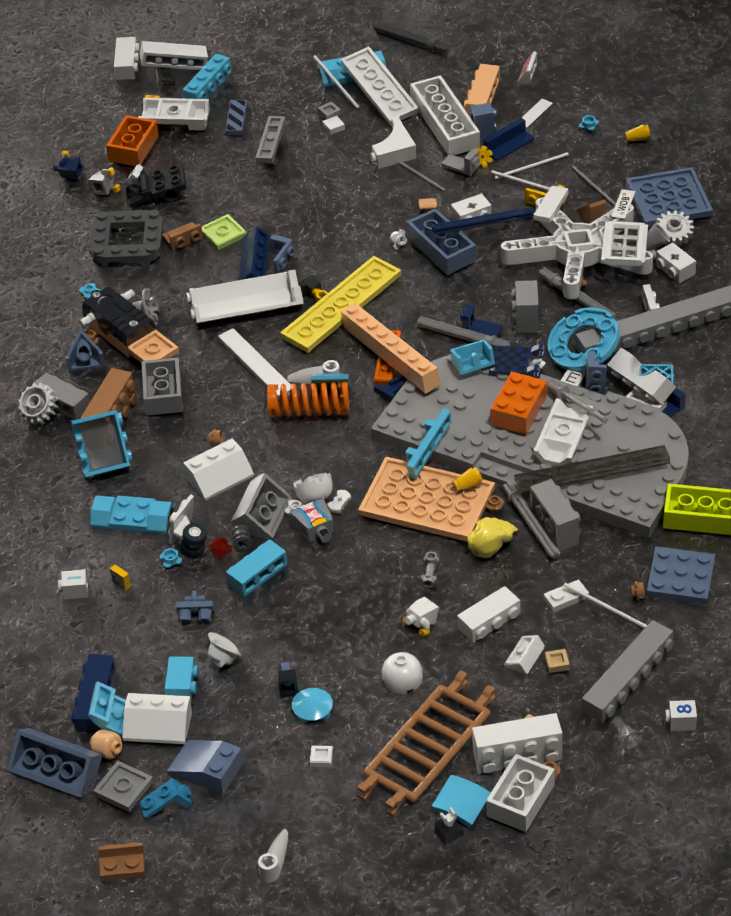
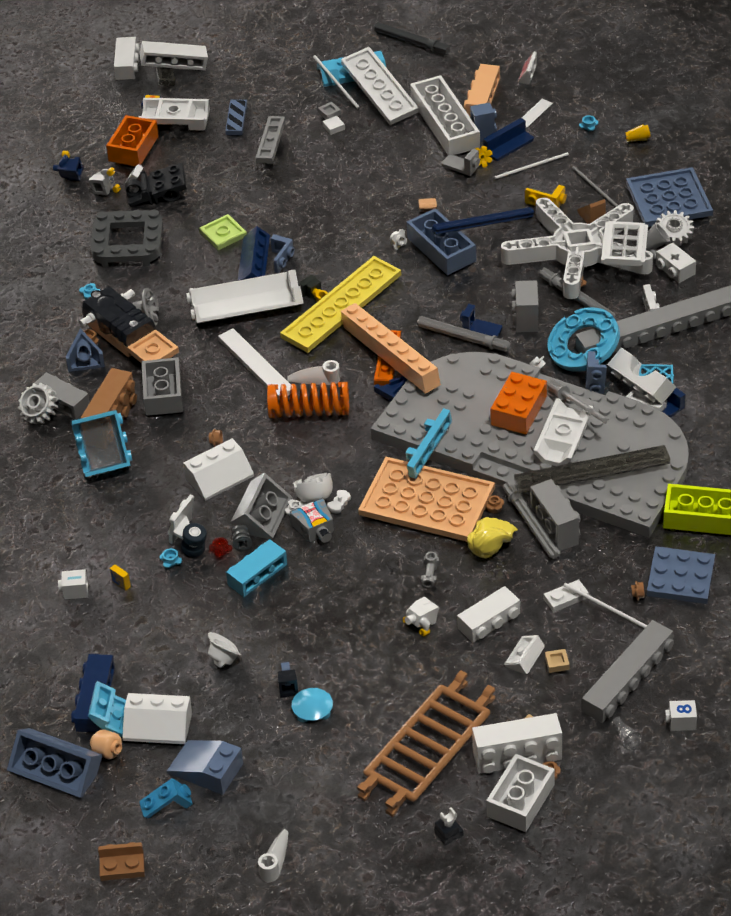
(123, 786): light grey plate -> none
(130, 514): medium azure piece -> none
(181, 676): medium azure brick -> none
(183, 236): medium nougat bracket -> none
(195, 605): sand blue hips -> none
(208, 78): medium azure brick -> none
(321, 756): white tile -> none
(329, 378): medium azure slope -> none
(394, 148): white arch -> none
(401, 673): white cylinder -> none
(420, 175): light grey piece -> none
(463, 797): medium azure slope -> none
(467, 479): yellow cone -> none
(471, 207): white brick -> none
(472, 354): medium azure window -> none
(517, 360): dark blue flag -> none
(520, 180): white piece -> none
(550, 204): white tile -> none
(573, 377): white tile -> none
(623, 204): white sticker -> none

